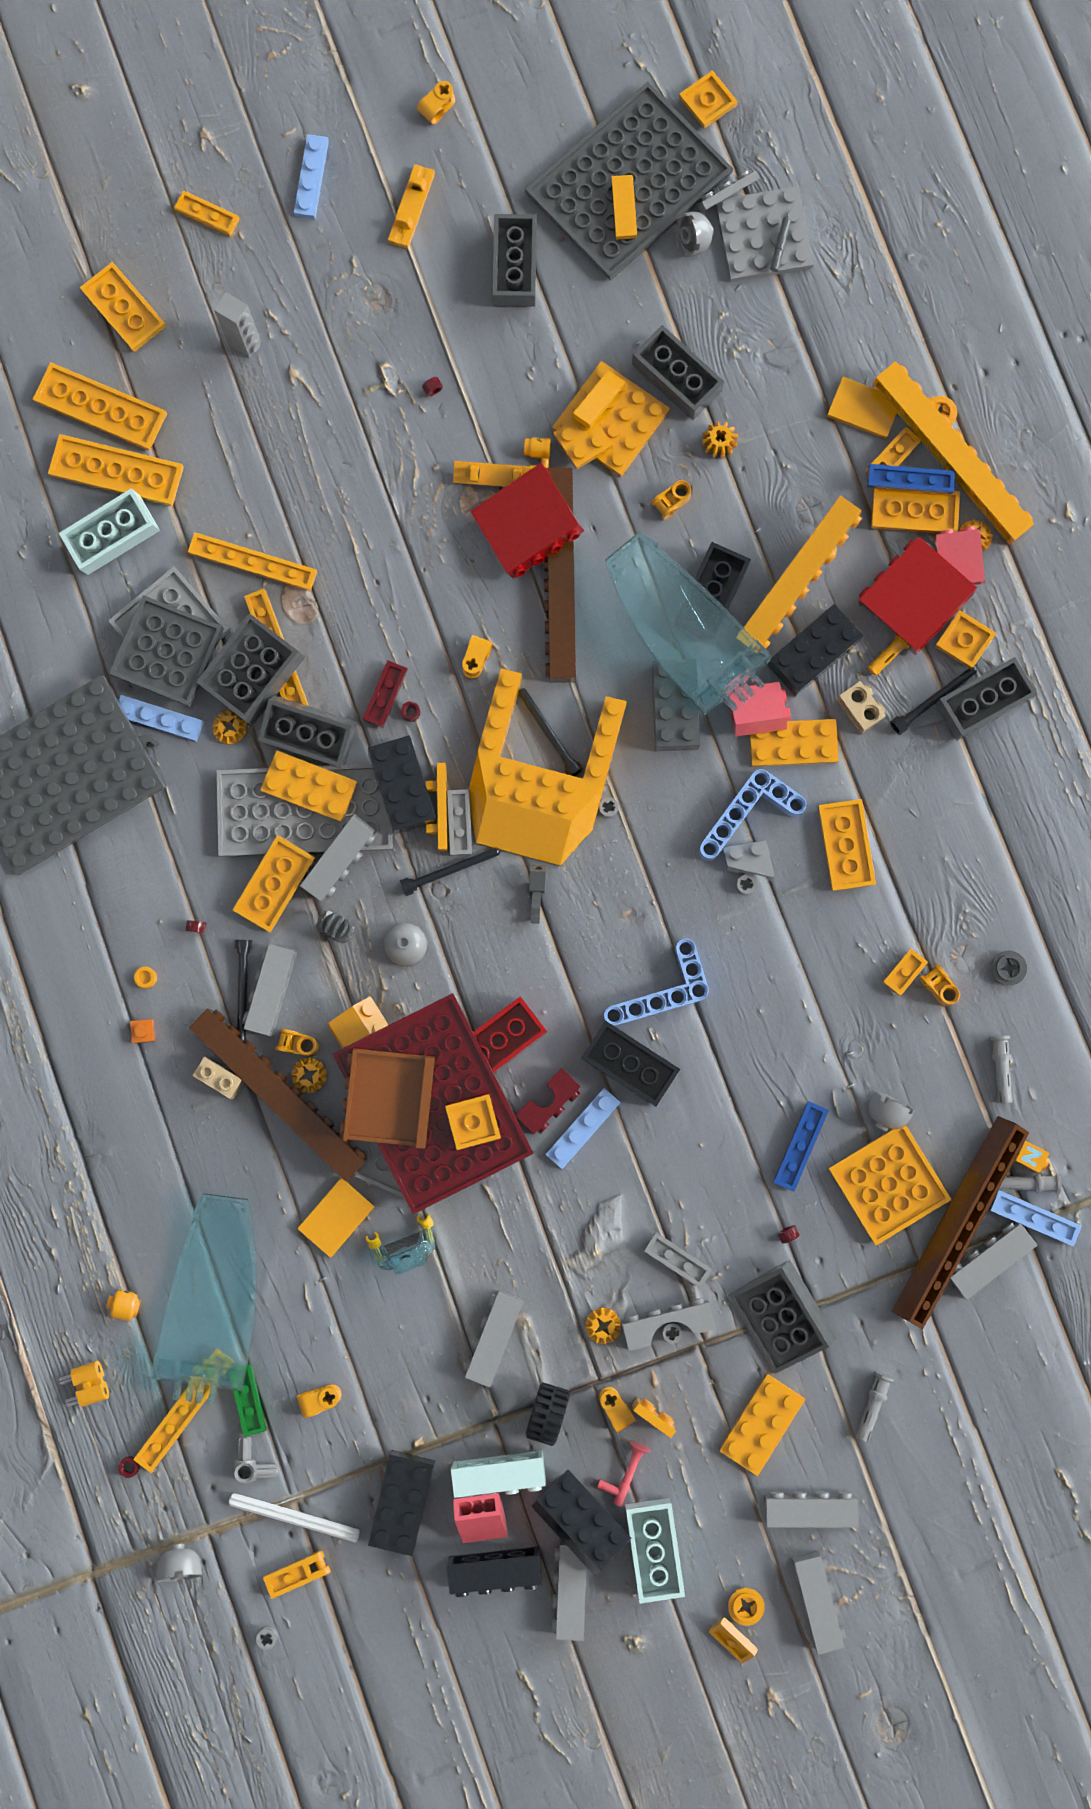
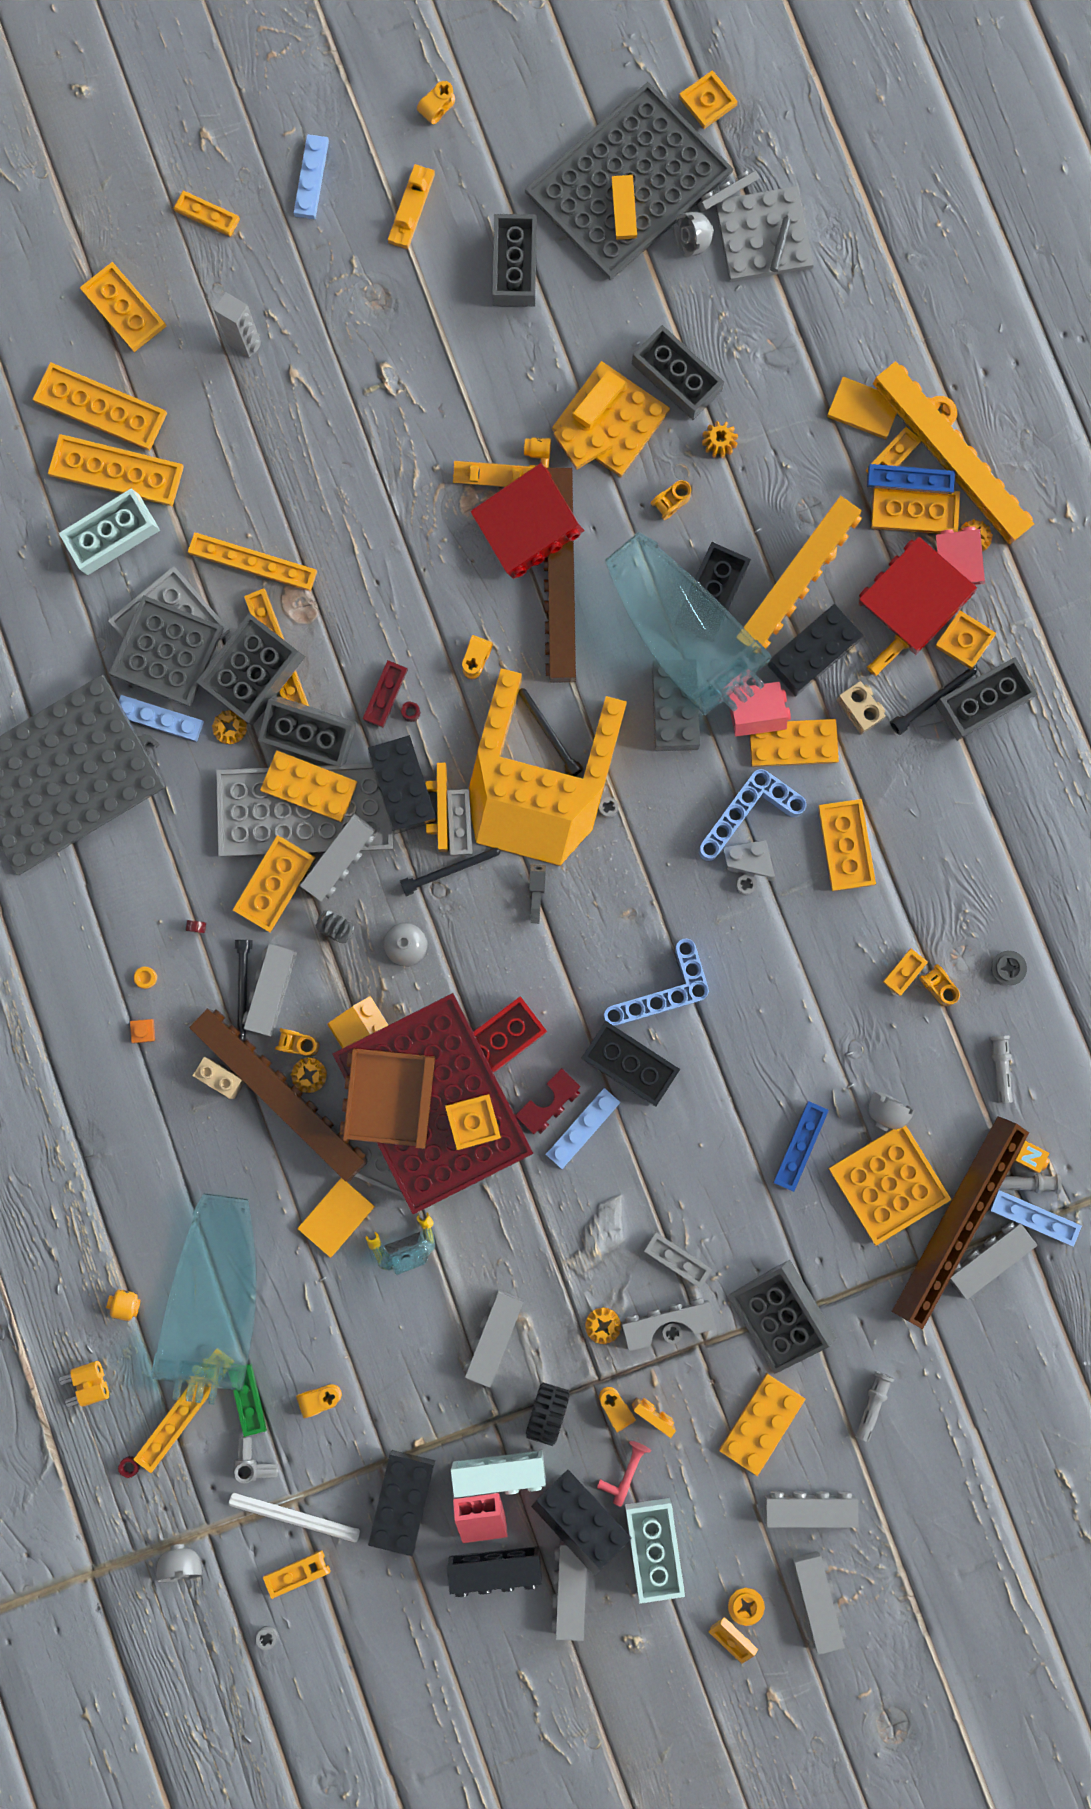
(432, 386): dark red axle -> none
(788, 1234): dark red axle -> none

